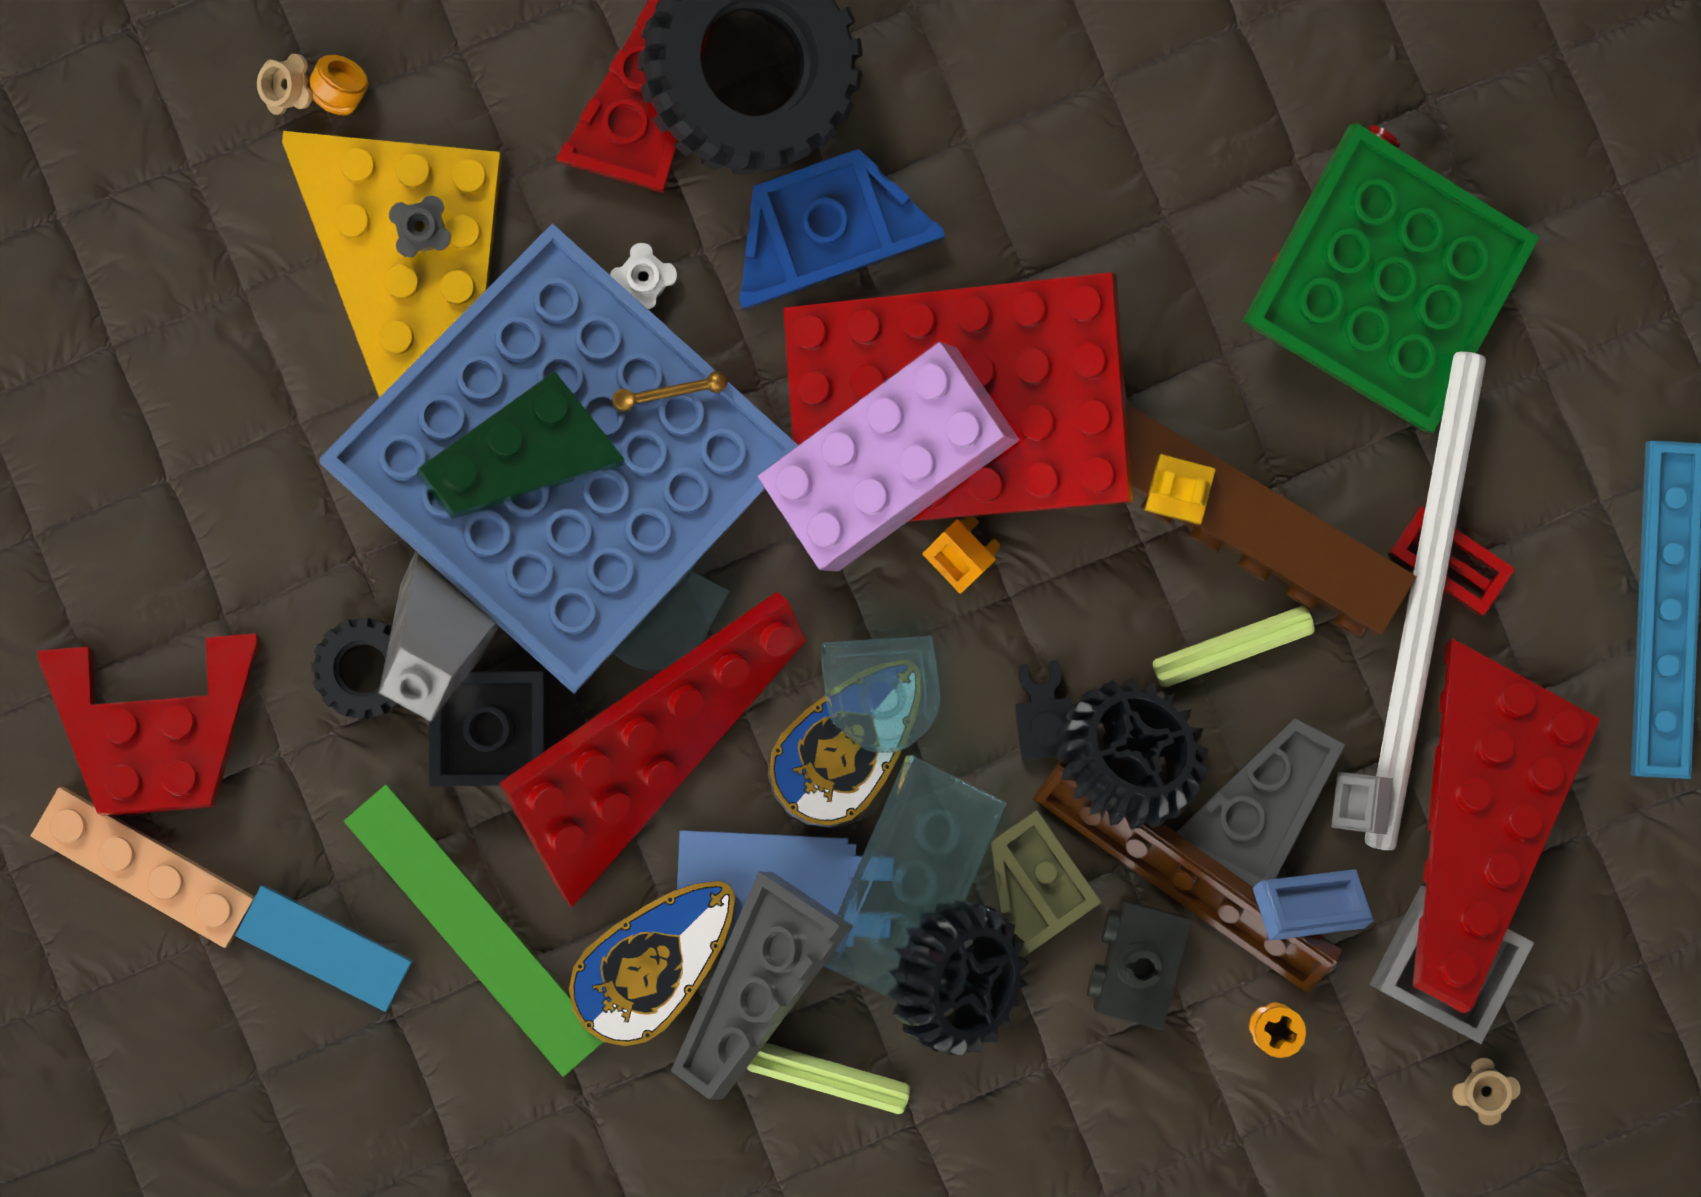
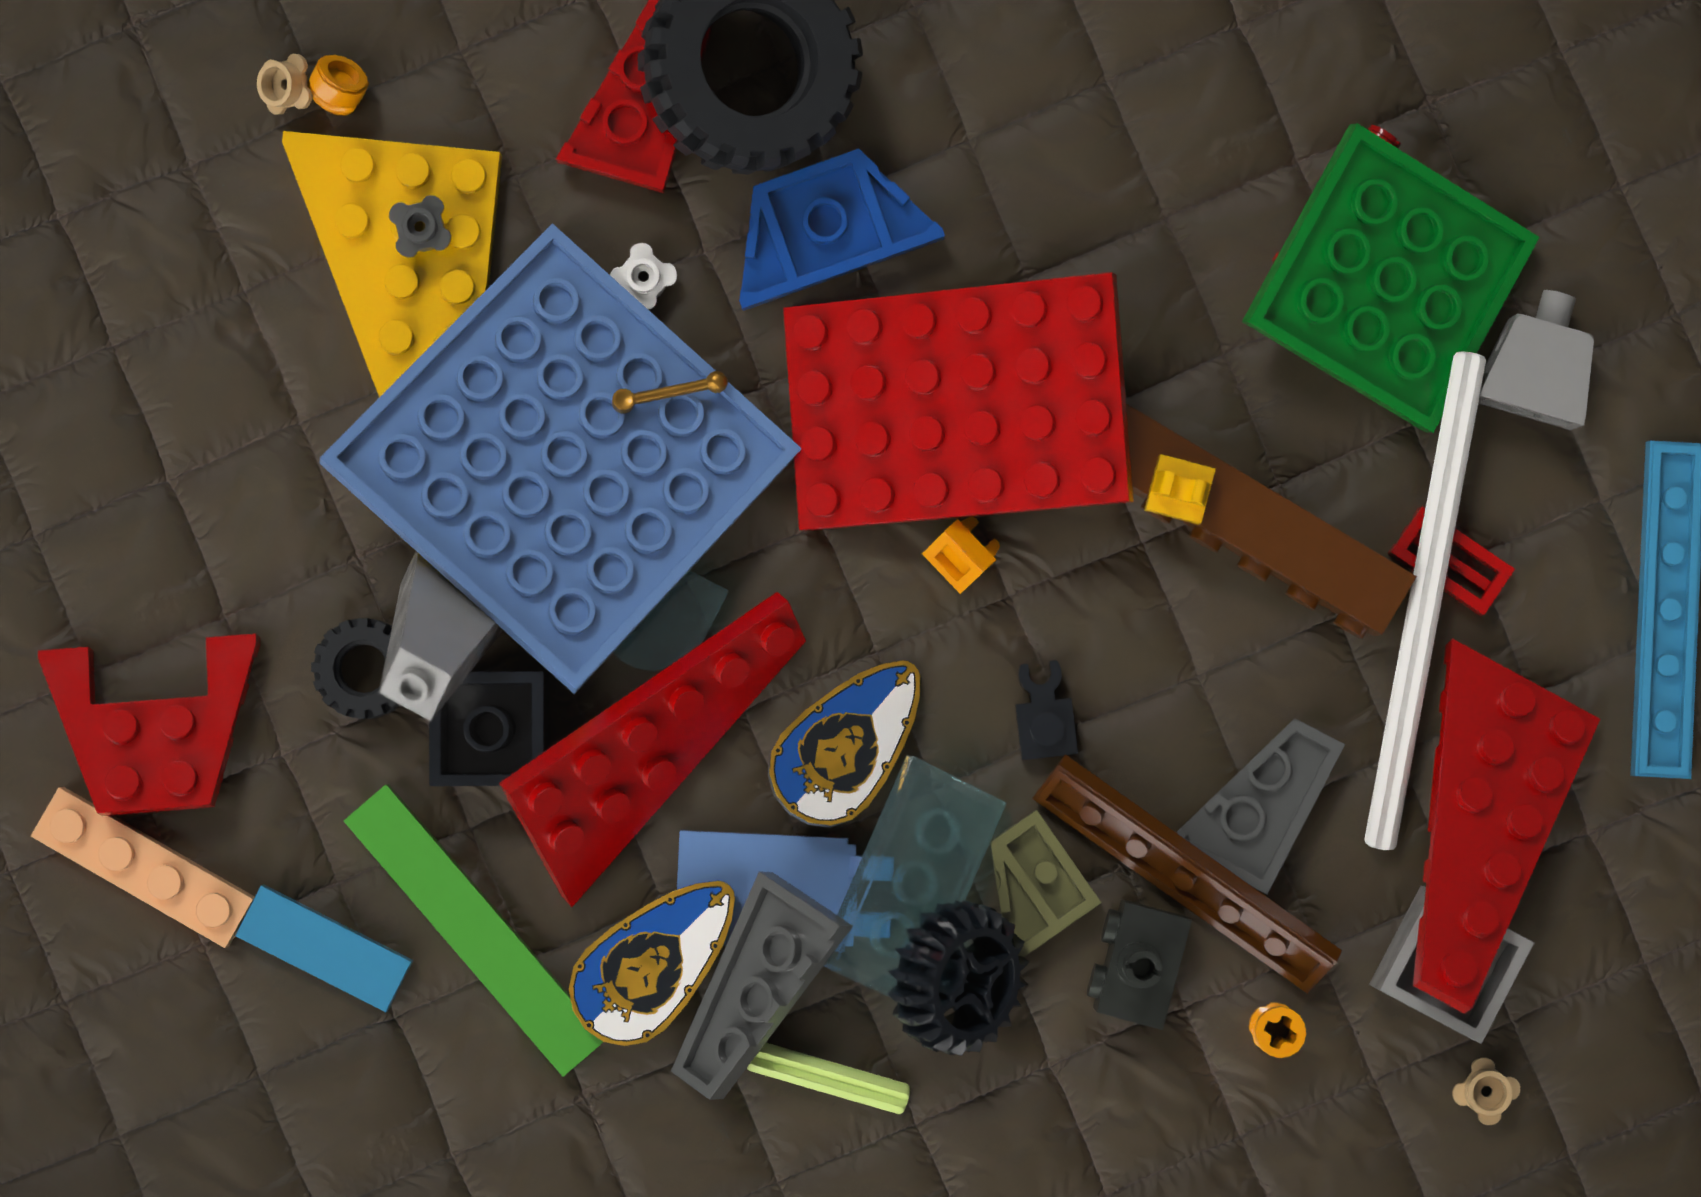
(521, 448): dark green wing -> none
(882, 690): clear light blue tile -> none
(888, 457): lavender brick -> none
(1126, 773): black gear -> none
(1233, 646): yellowish green axle -> none
(1312, 904): medium blue tile -> none
(1362, 803): light grey tile -> none
(1541, 365): none -> light grey torso

